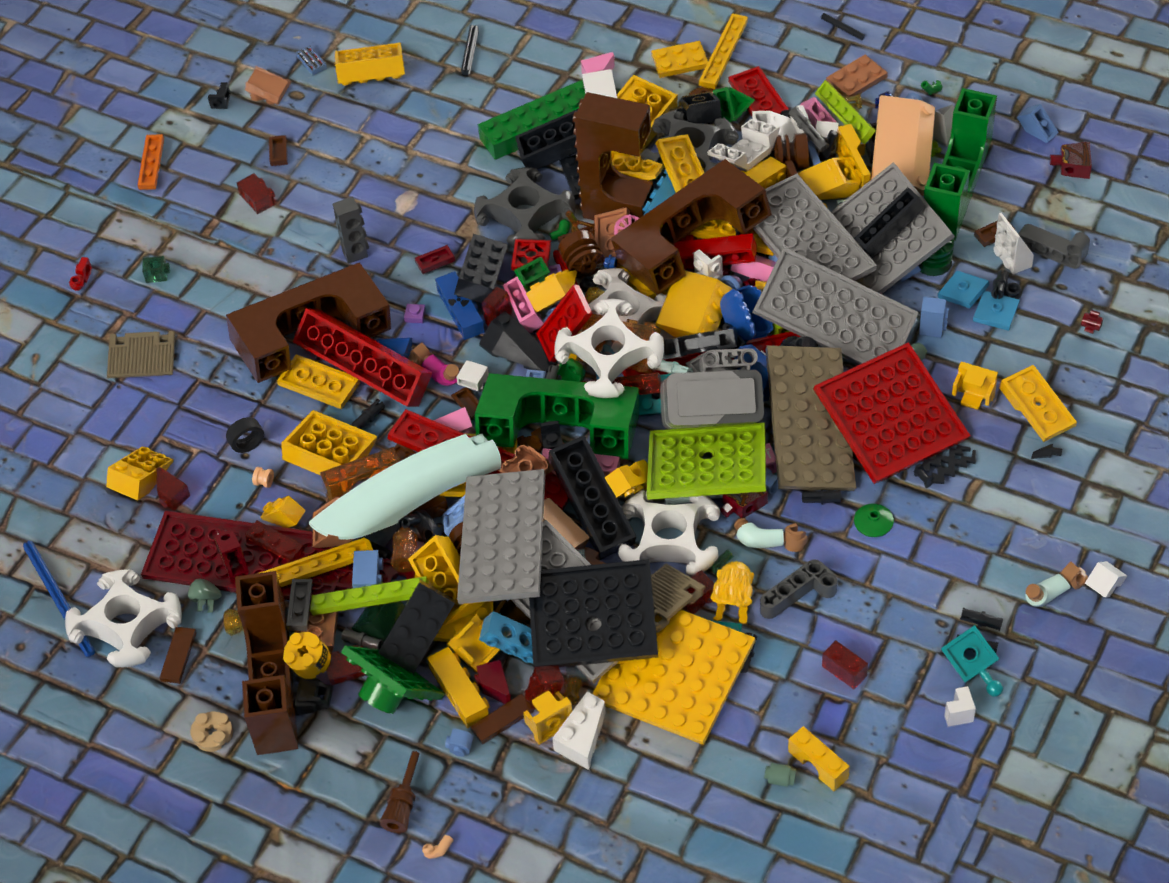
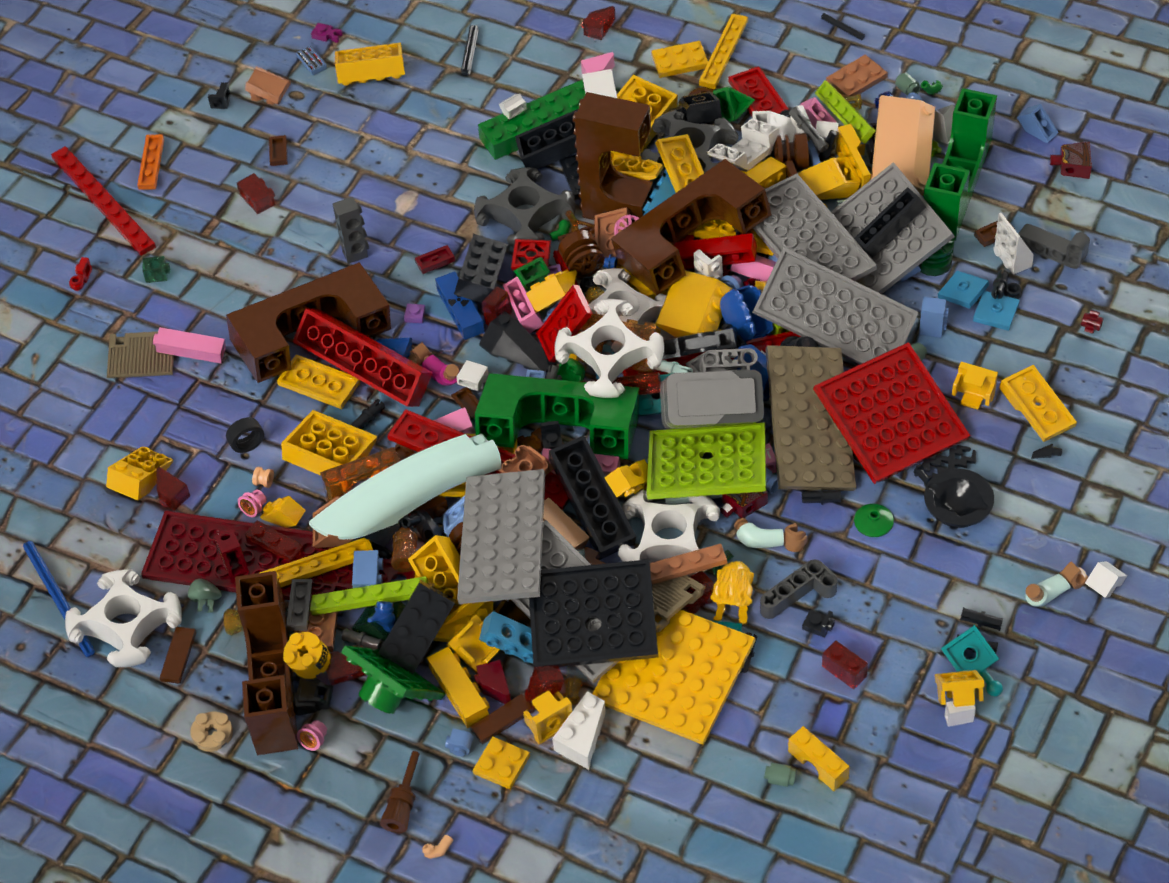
(103, 201): none -> red plate
(189, 345): none -> bright pink brick
(252, 503): none -> bright pink piece
(312, 735): none -> bright pink piece
(324, 32): none -> magenta plate
(383, 615): none -> blue animal
(501, 763): none -> yellow plate
(513, 106): none -> white piece
(598, 22): none -> clear red slope
(687, 563): none -> nougat plate
(818, 623): none -> black bracket
(907, 84): none -> sand green brick
(959, 497): none -> black piece
(960, 687): none -> yellow panel

